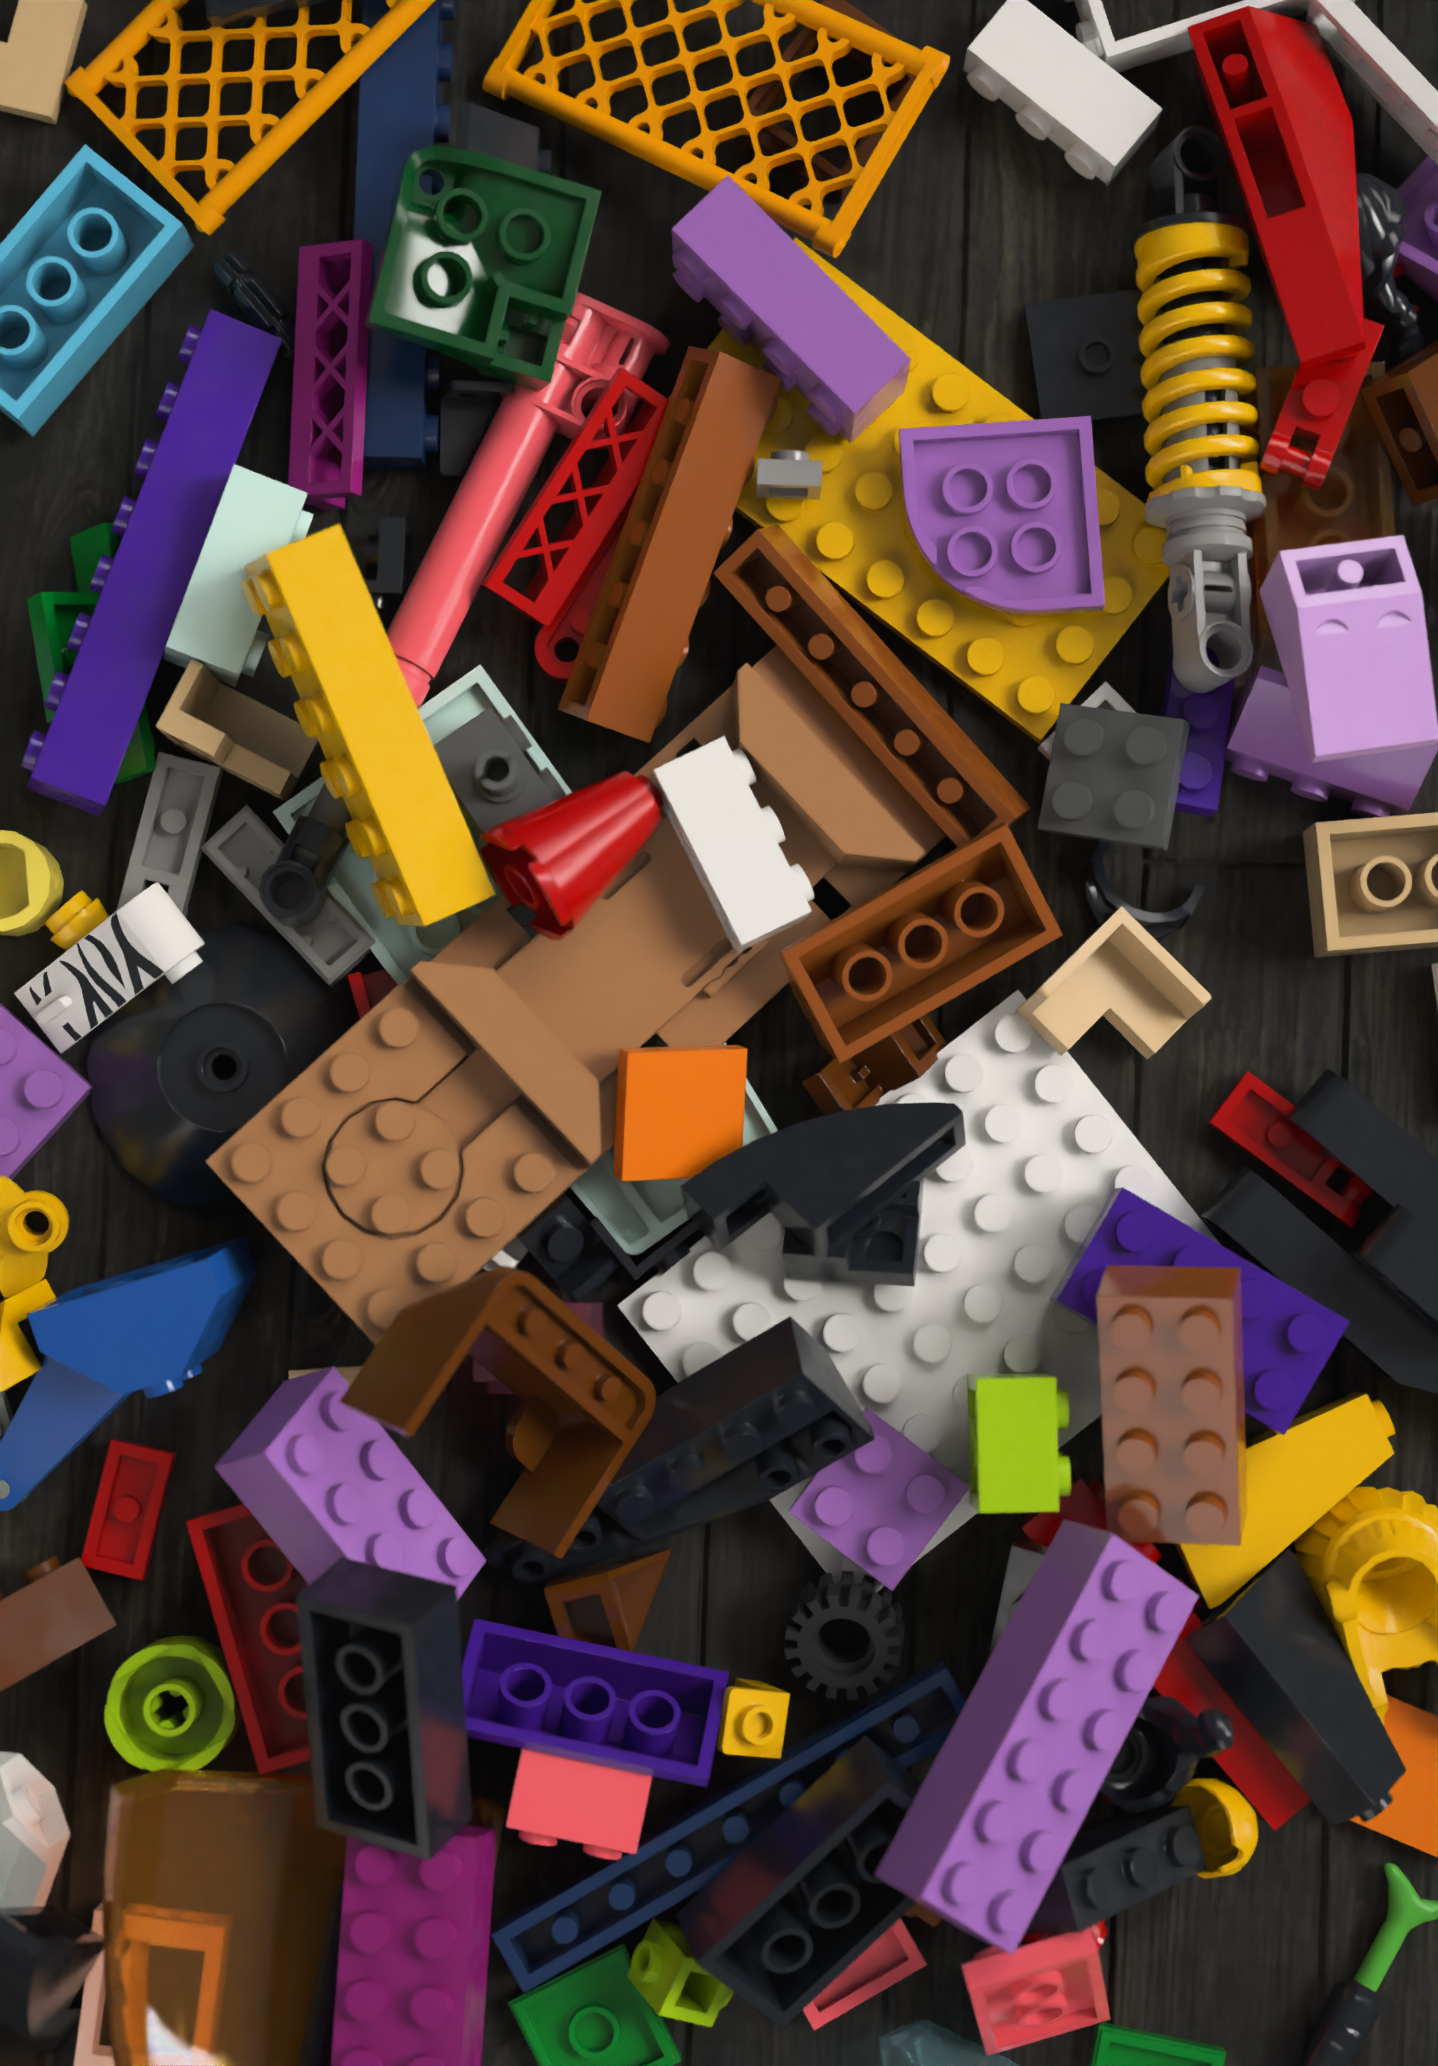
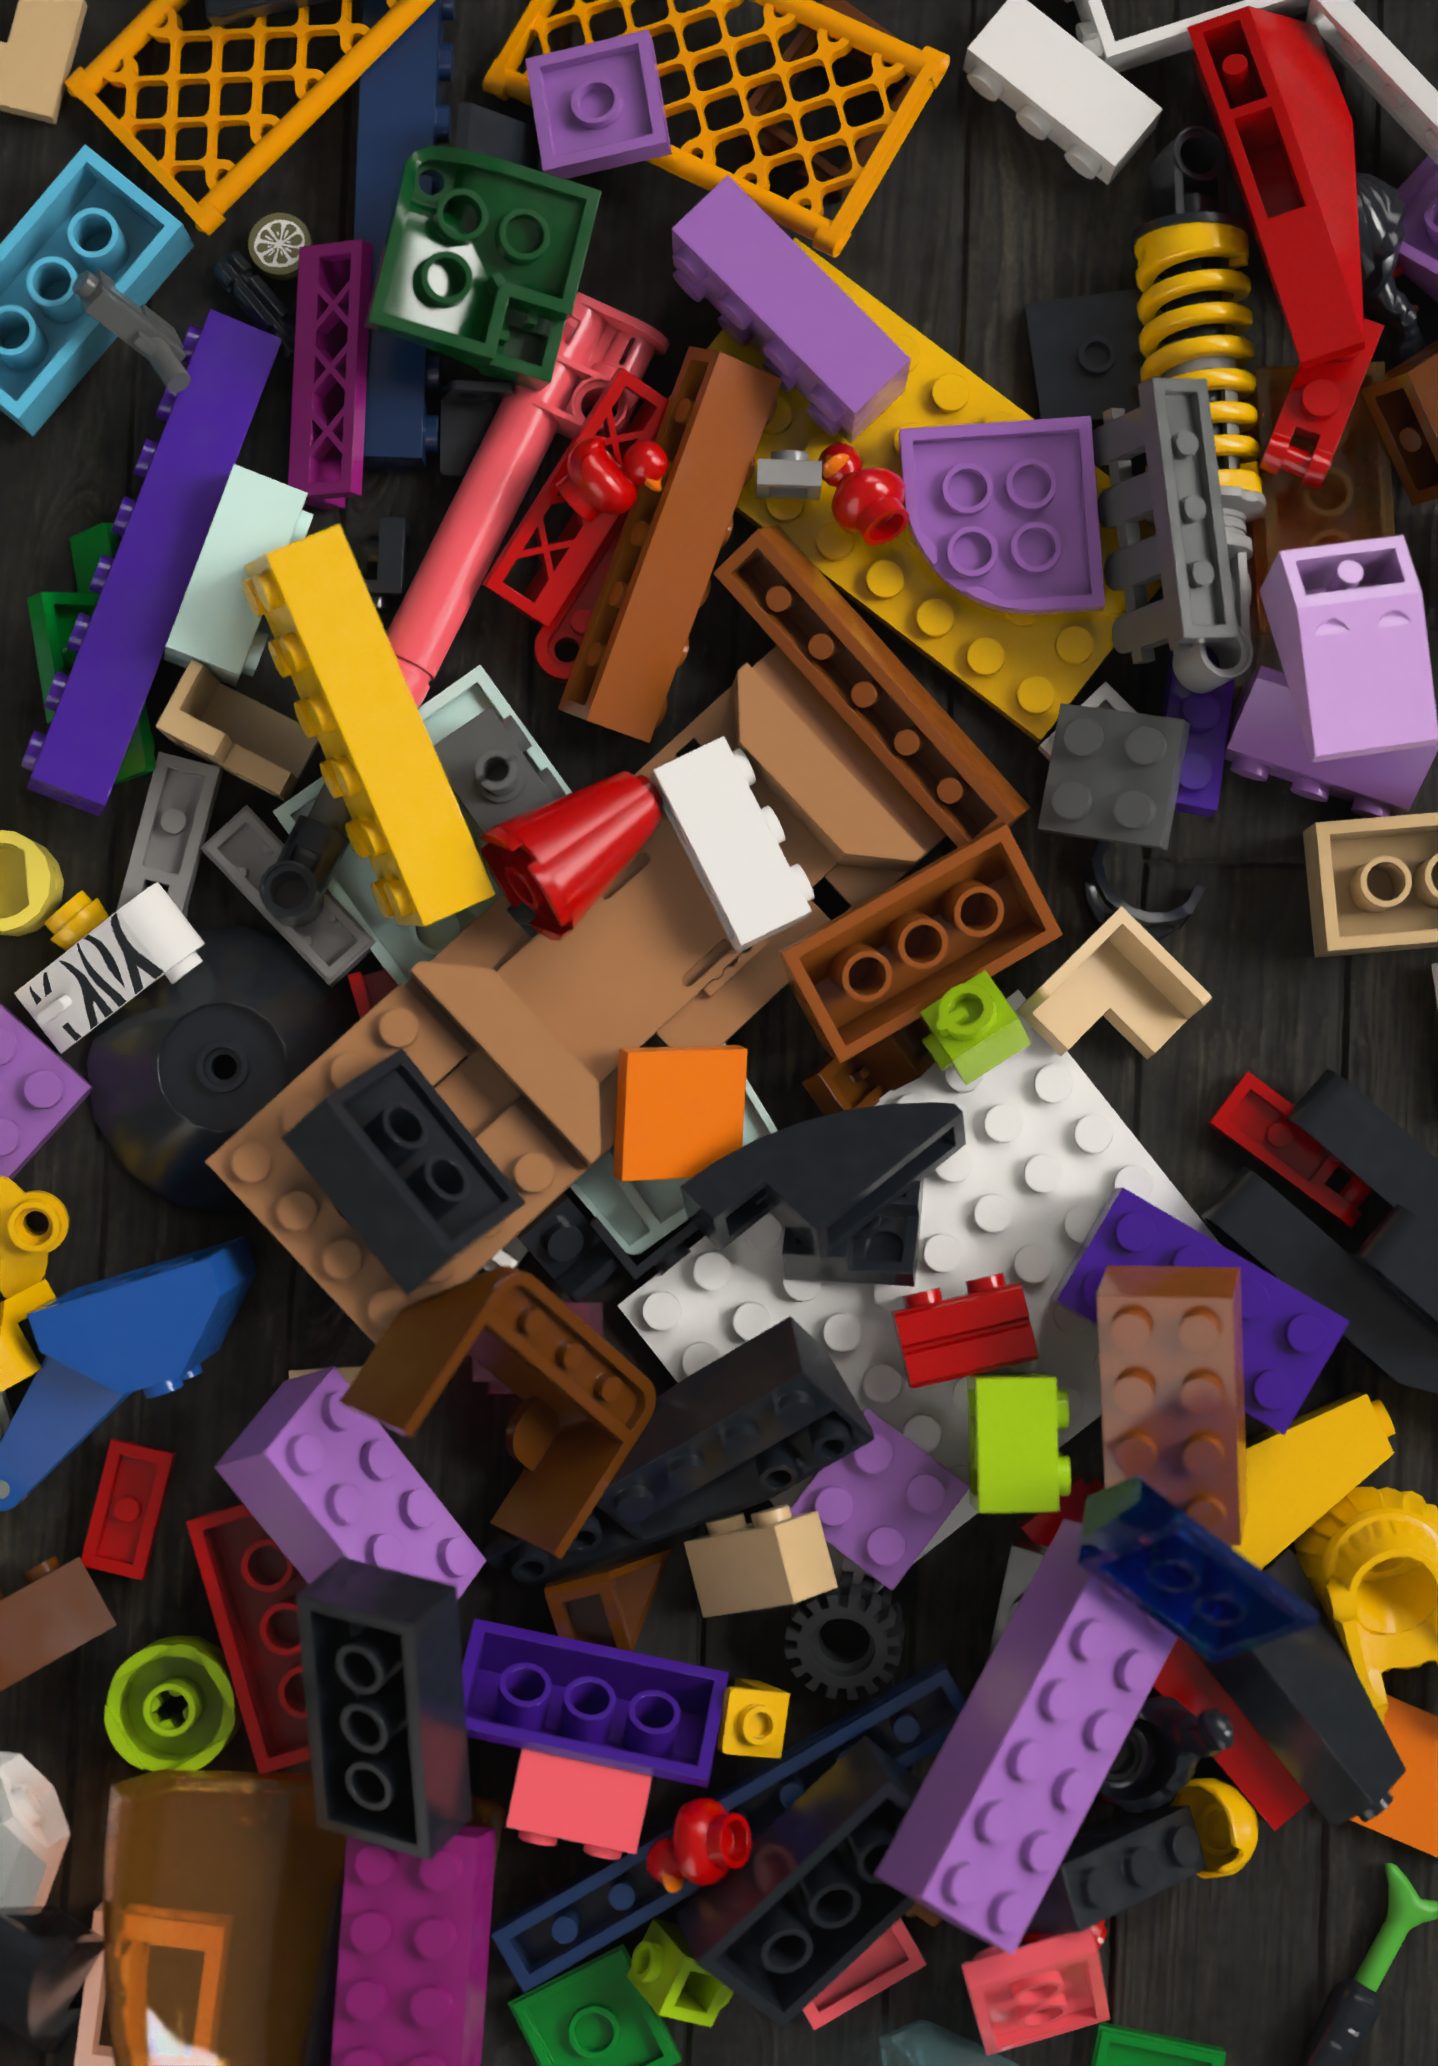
(135, 326): none -> dark grey piece
(276, 245): none -> olive tile
(403, 1170): none -> black slope
(598, 105): none -> medium lavender plate
(600, 482): none -> red animal
(702, 1848): none -> red animal
(760, 1562): none -> tan brick
(865, 499): none -> red animal
(964, 1332): none -> red brick
(973, 1028): none -> lime brick
(1184, 1573): none -> clear blue slope
(1188, 519): none -> dark grey fence

